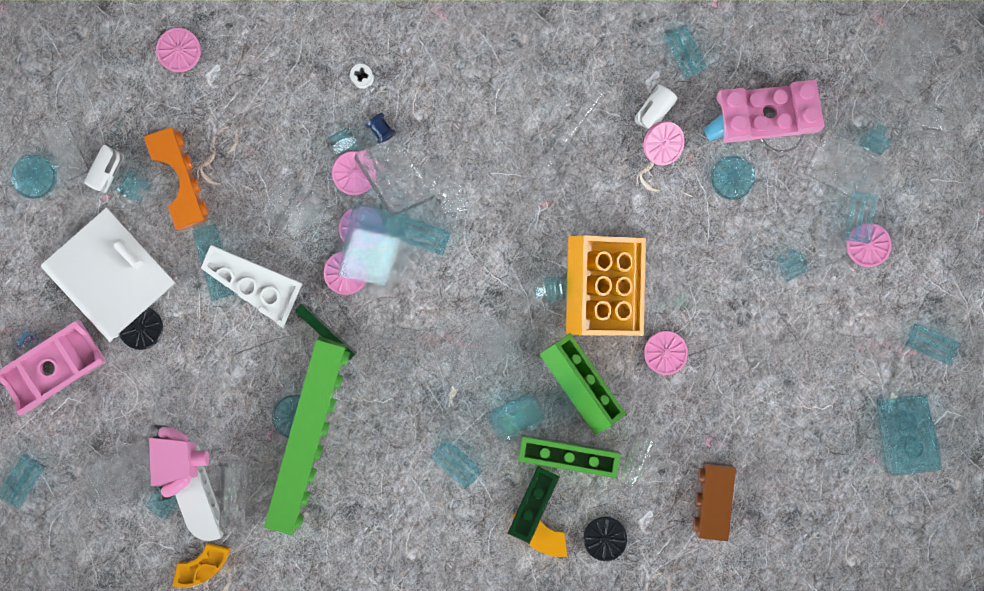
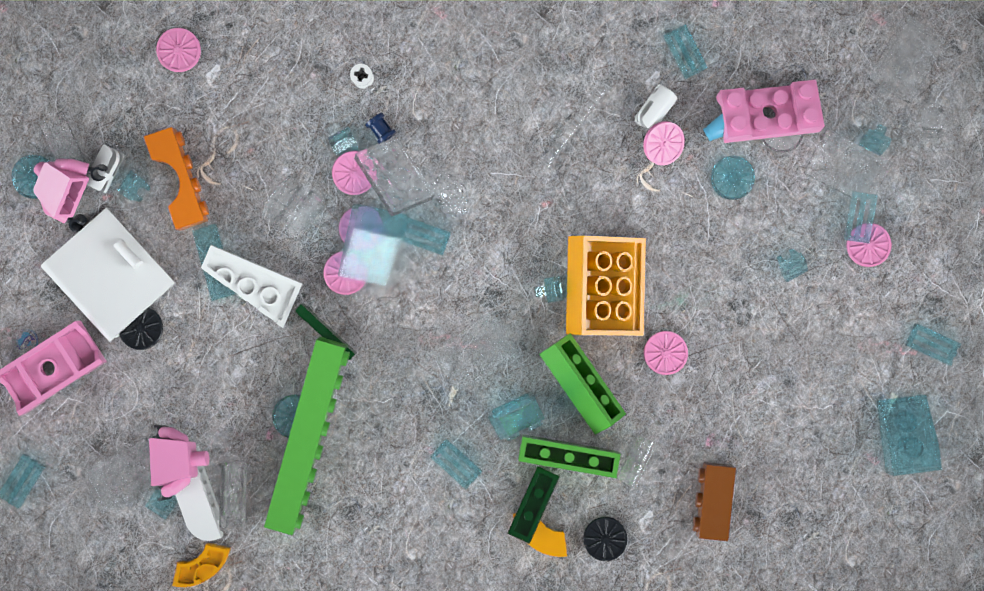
(62, 186): none -> bright pink torso

